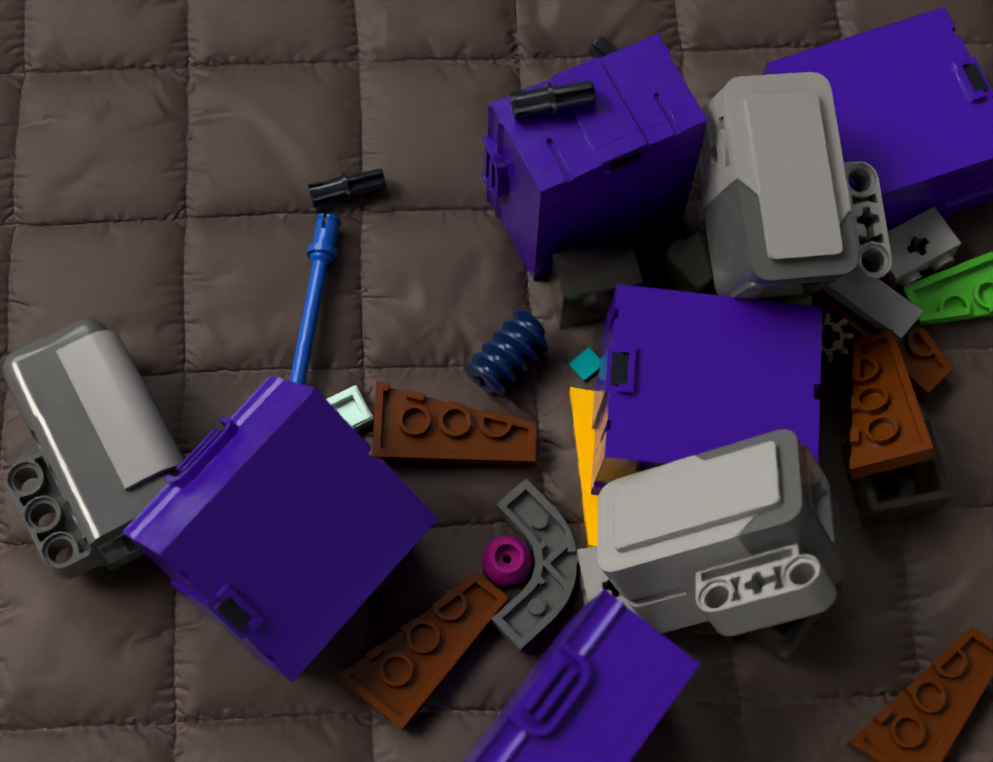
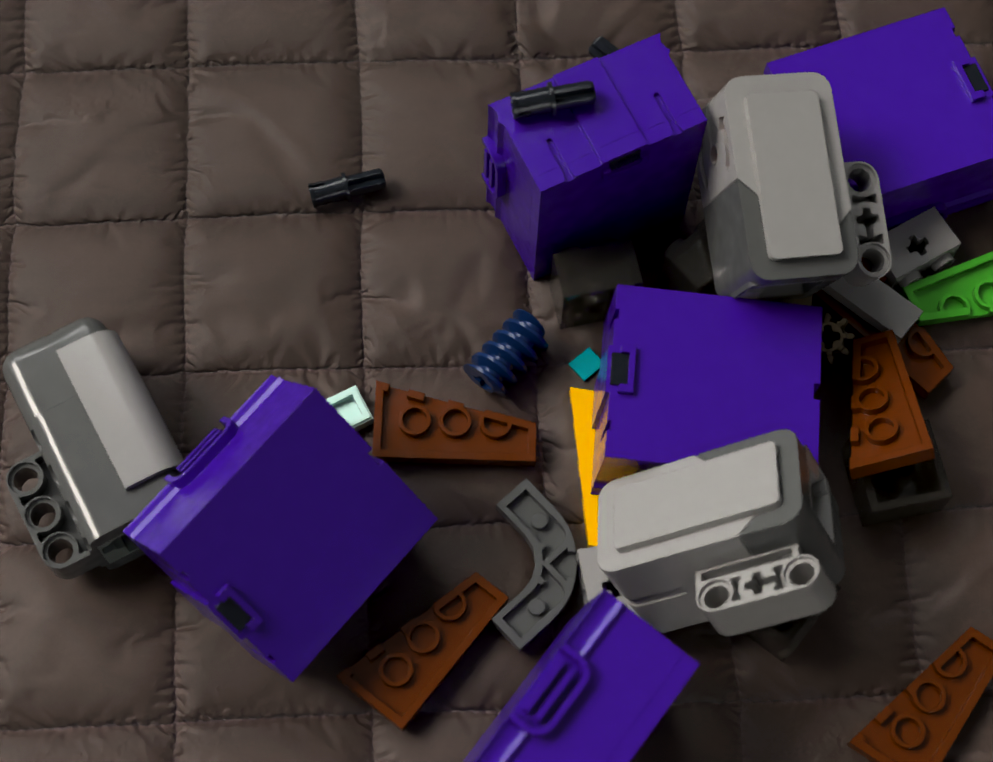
(321, 254): blue bar -> none
(507, 573): magenta plate -> none

